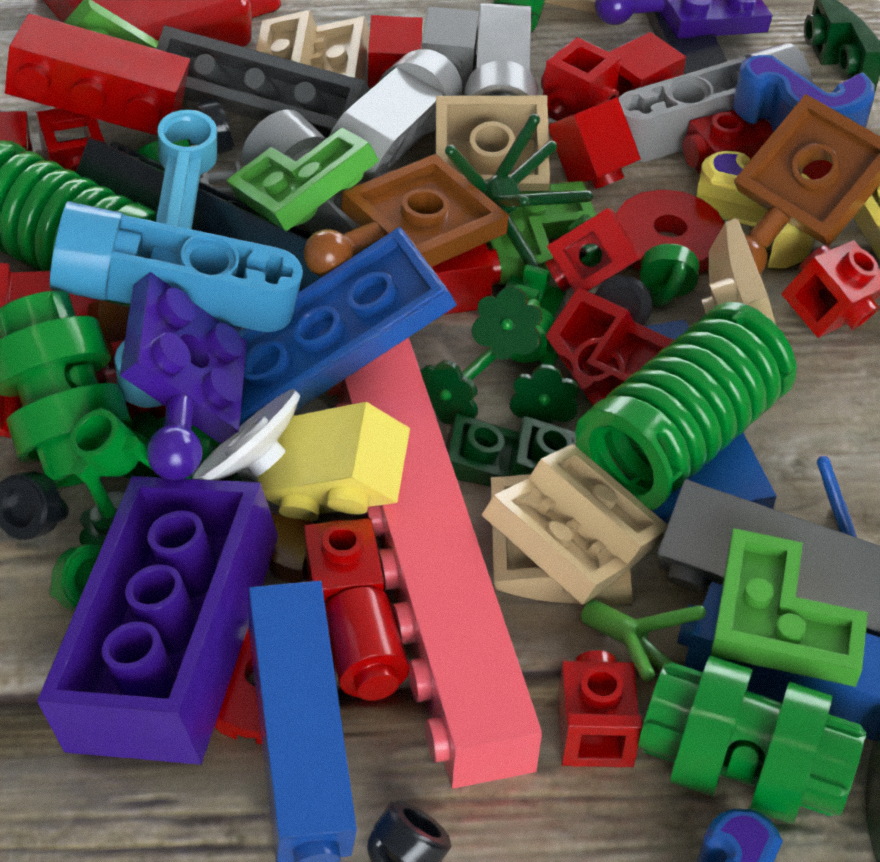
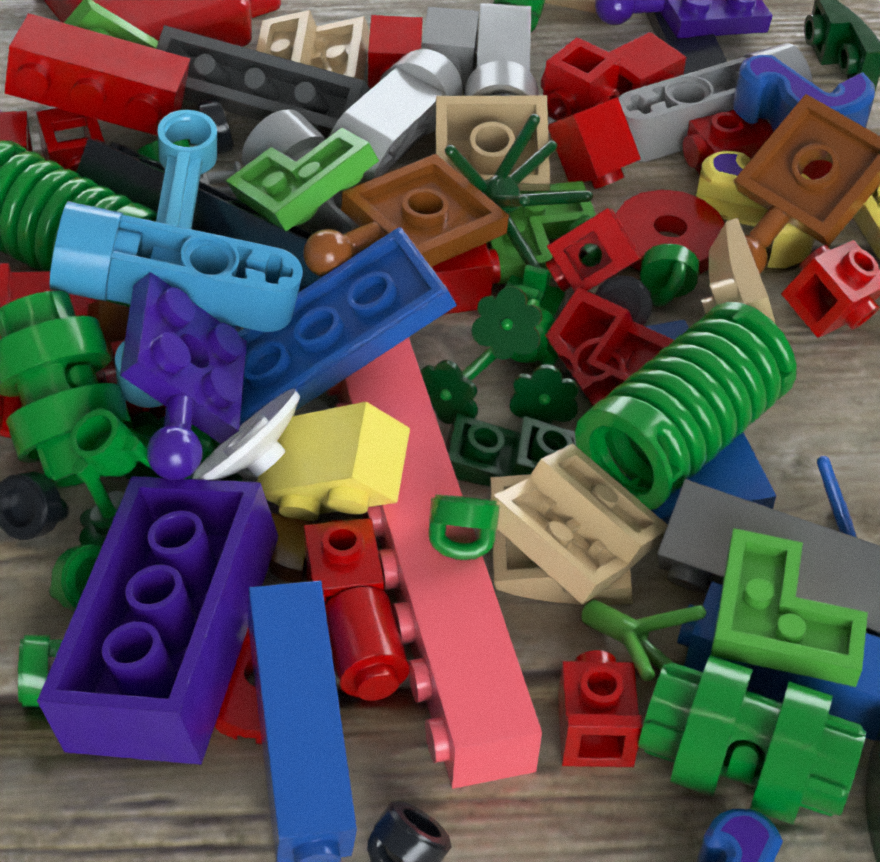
(34, 666): none -> green tile
(463, 513): none -> green tile

